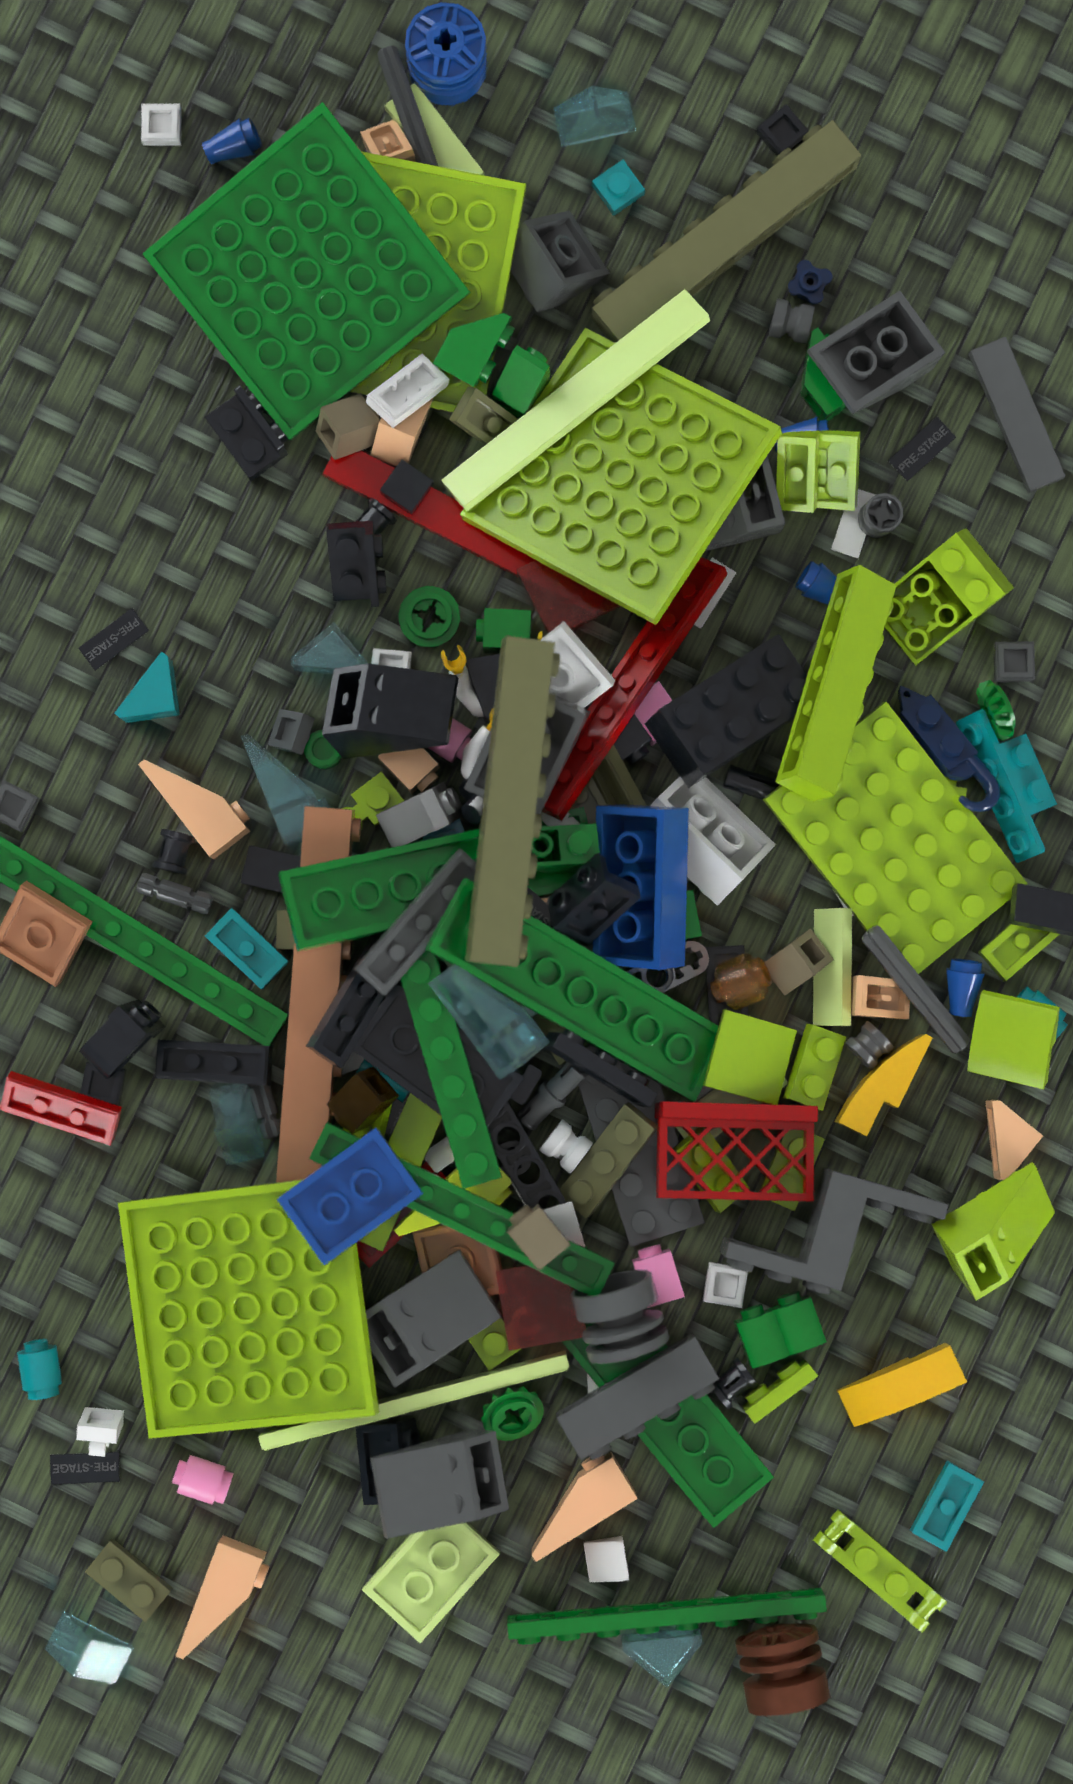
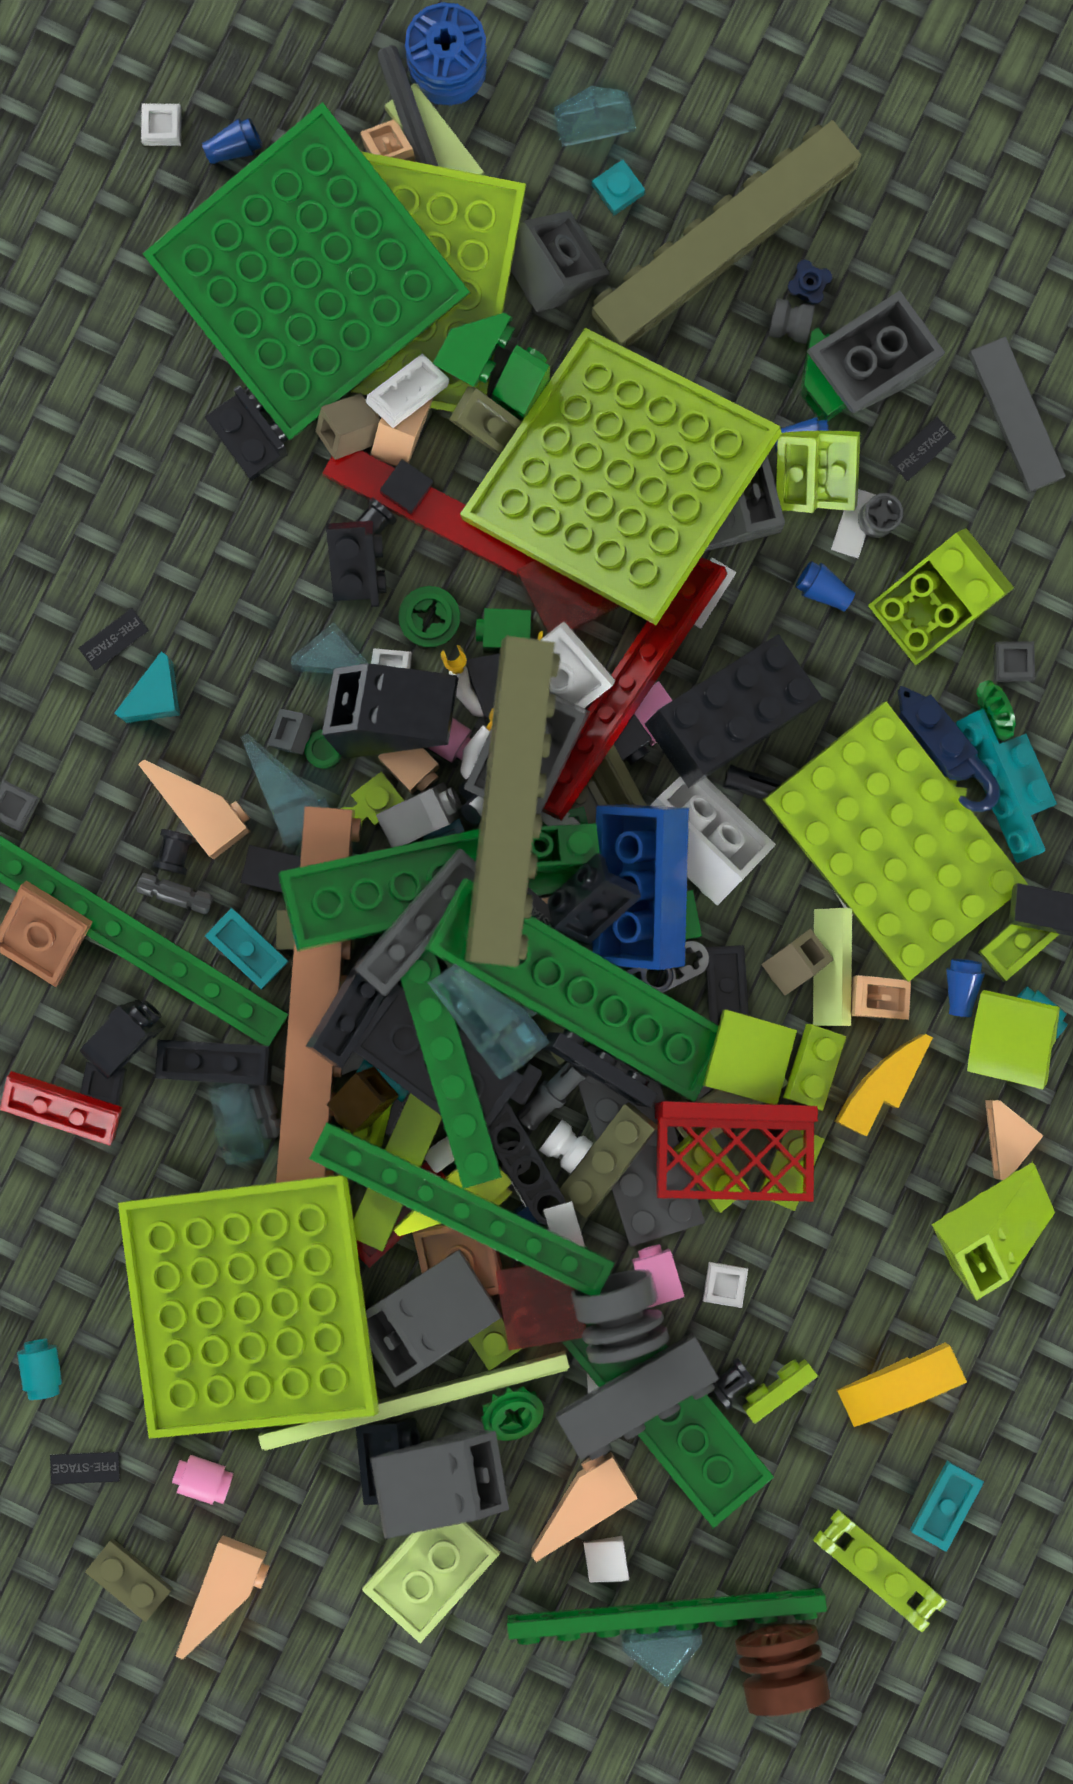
(87, 1650): clear light blue slope -> none
(100, 1428): white tile -> none
(350, 1196): blue plate -> none
(537, 1235): dark tan brick -> none
(576, 400): yellowish green tile -> none
(741, 981): clear orange head -> none
(779, 1330): green brick -> none
(782, 130): black tile -> none
(831, 1231): dark grey bracket -> none
(836, 684): lime brick -> none
(869, 1045): dark grey wheel -> none
(915, 989): dark grey axle -> none

